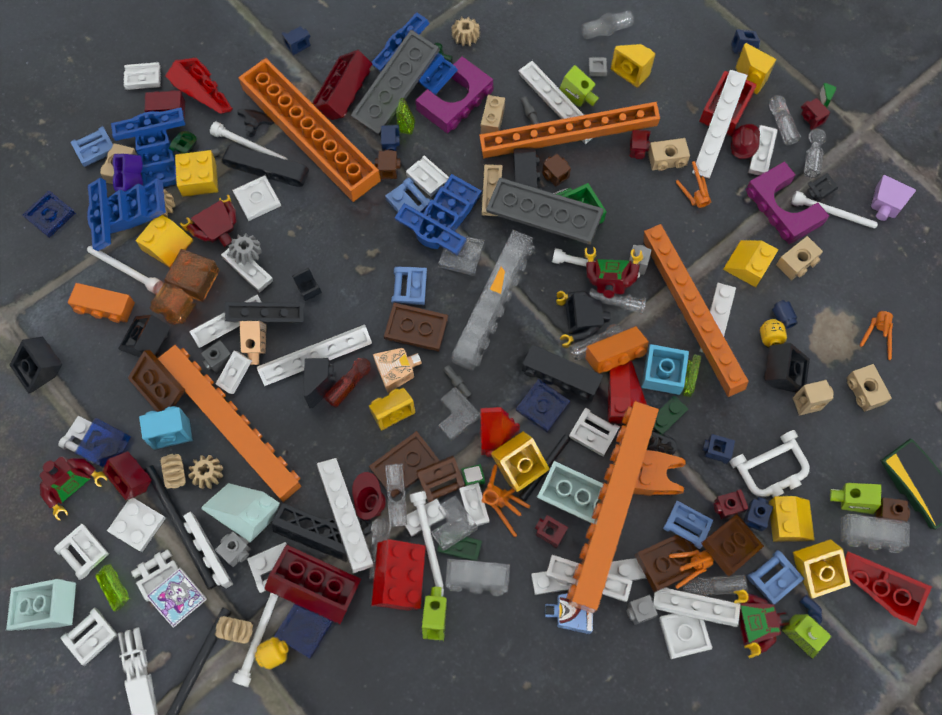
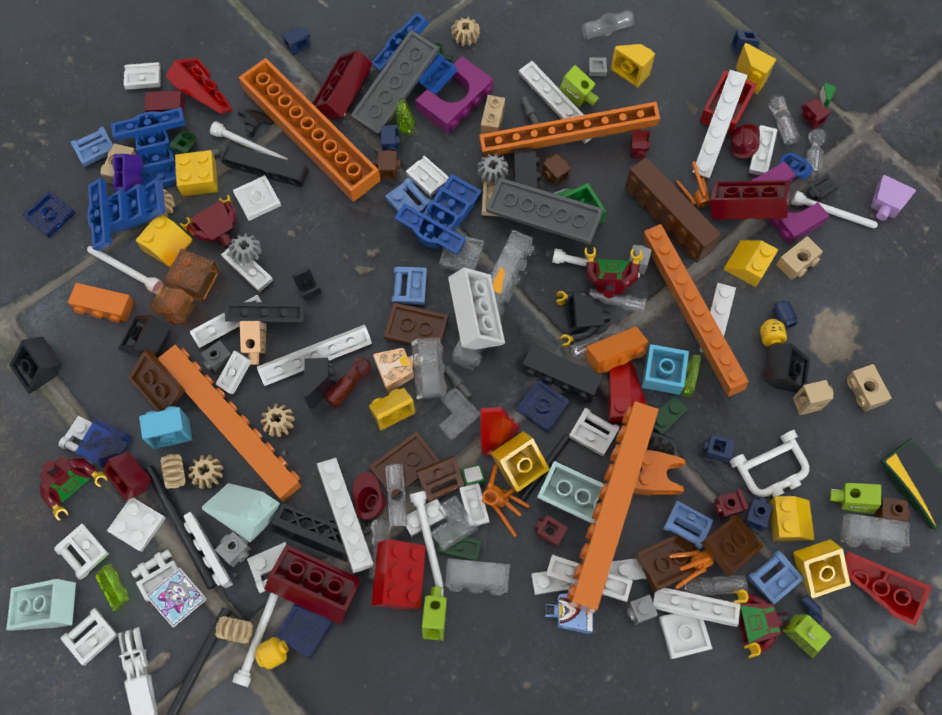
(272, 426): none -> tan gear
(428, 368): none -> clear brick
(476, 309): none -> white slope
(492, 168): none -> light grey gear
(671, 210): none -> reddish brown brick
(675, 148): tan brick -> none
(750, 200): none -> dark red slope
(797, 165): none -> blue plate
(884, 323): orange plant -> none

